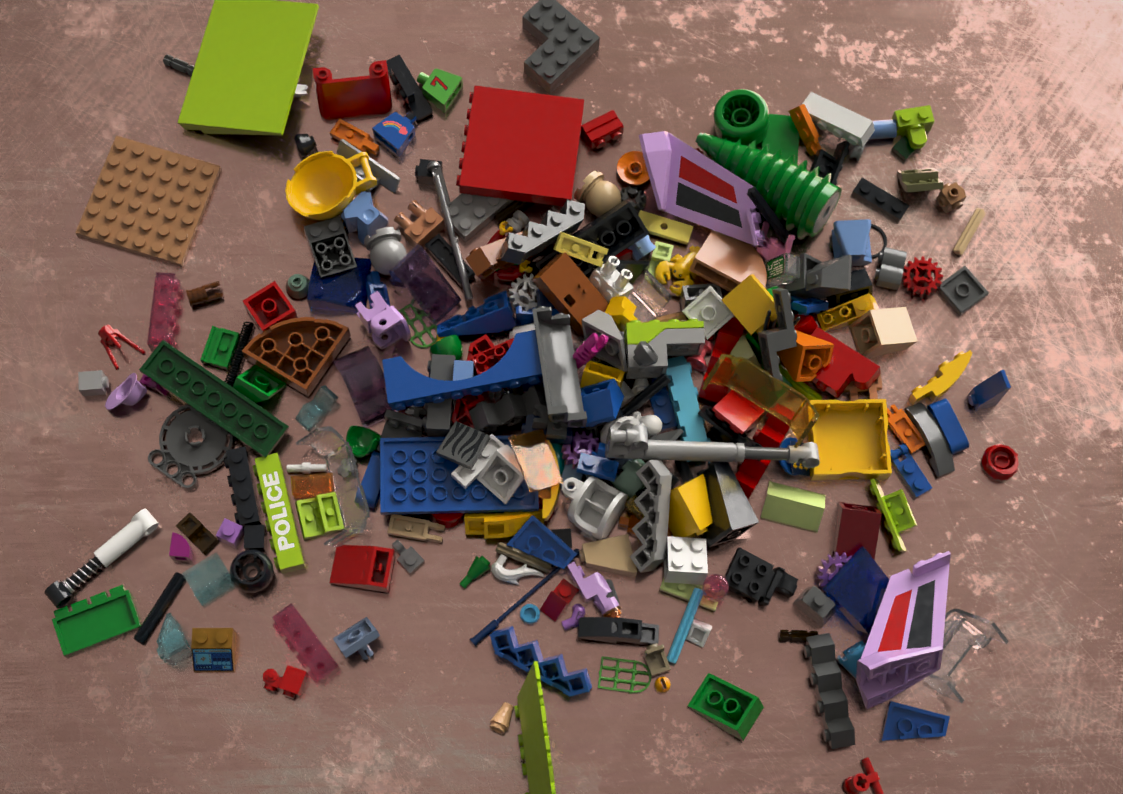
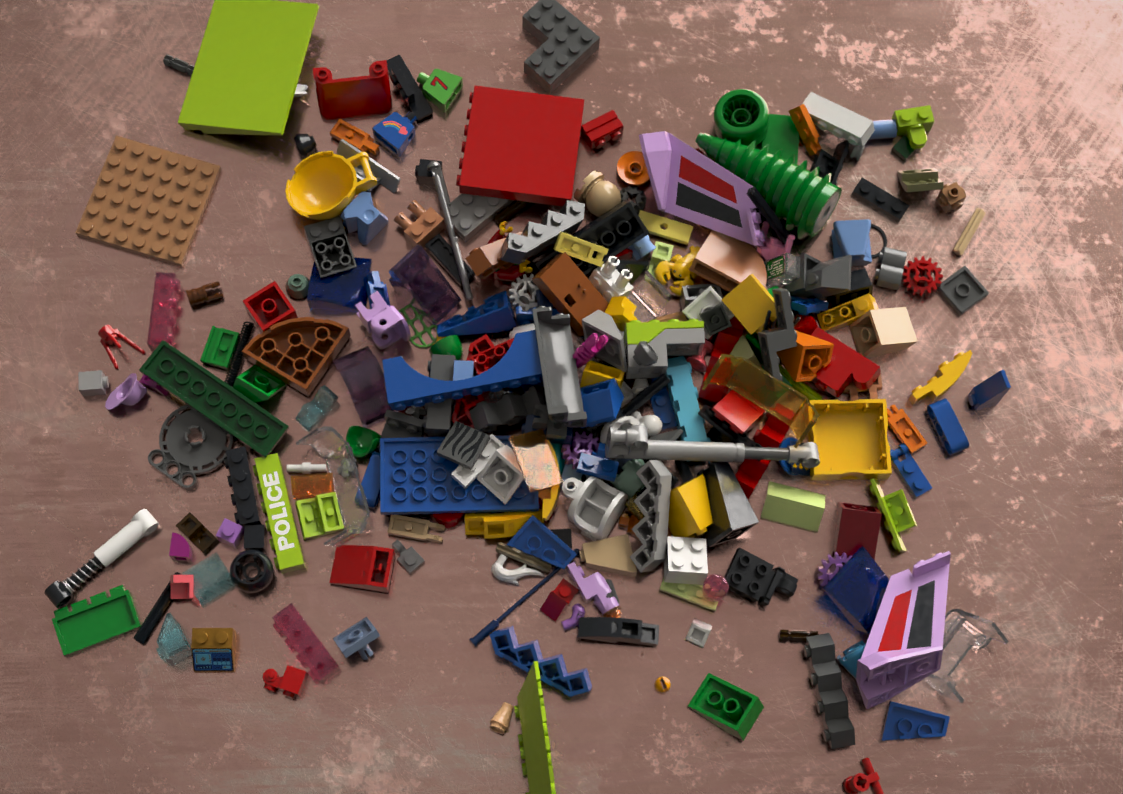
(181, 586): none -> coral panel
(385, 249): light grey tile -> none
(478, 567): green cone -> none
(518, 221): light grey wheel -> none
(529, 614): dark azure tile -> none
(631, 681): bright green window -> none
(656, 659): dark tan bracket -> none
(685, 625): medium azure axle -> none
(715, 319): none -> pearl dark grey piece
(816, 605): dark grey torso -> none
(933, 437): dark grey slope -> none
(1000, 462): red hat -> none

